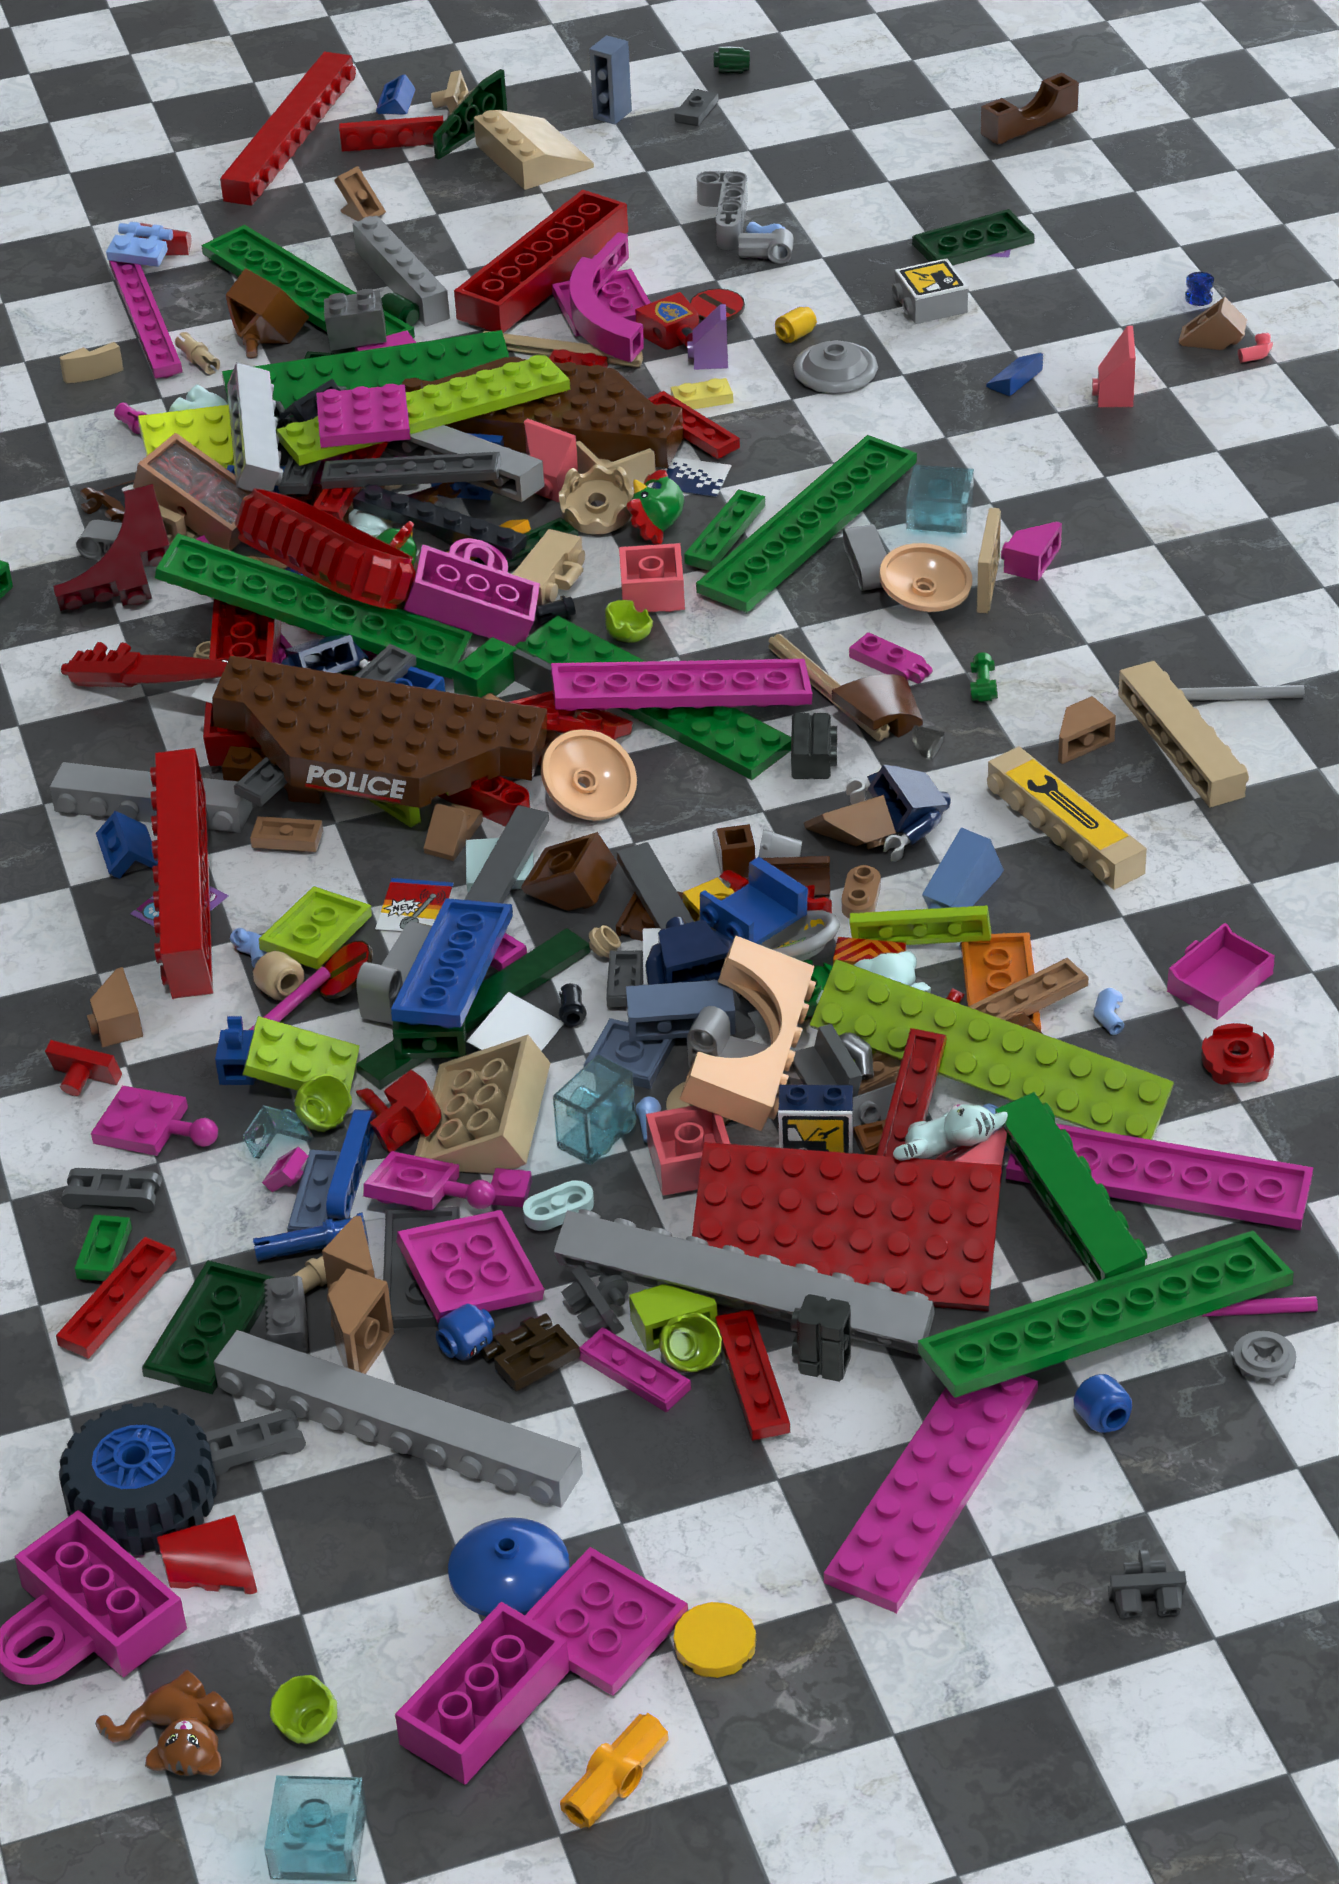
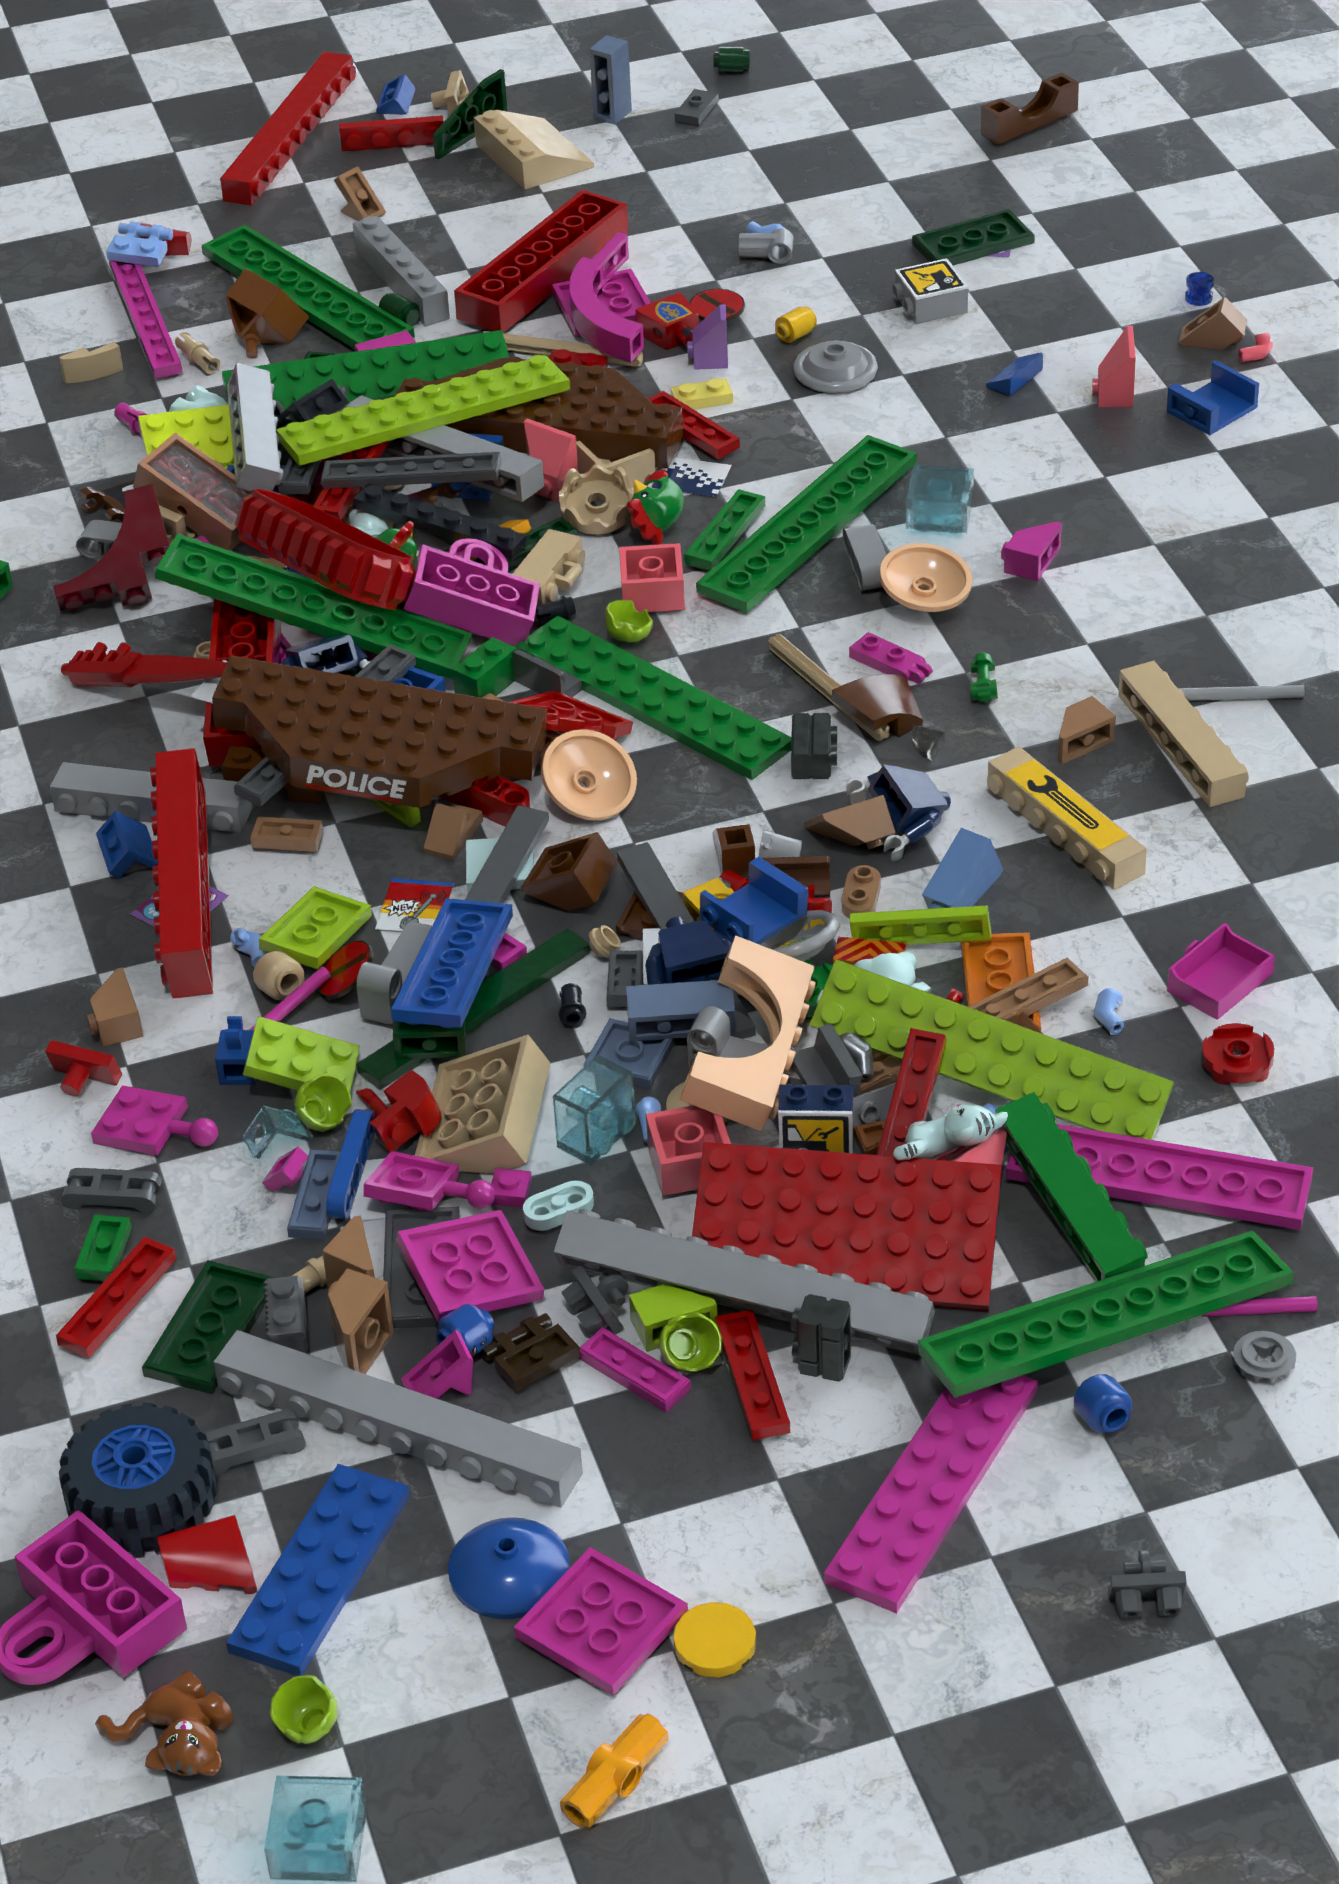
(300, 1240): blue pin -> none
(318, 1570): none -> blue plate
(354, 319): flat silver brick -> none
(363, 415): dark pink plate -> none
(442, 1368): none -> dark pink slope
(482, 1693): dark pink brick -> none
(512, 1020): white sticker -> none
(680, 684): dark pink plate -> none
(728, 193): light grey beam -> none
(988, 560): tan tile -> none
(1216, 403): none -> blue panel

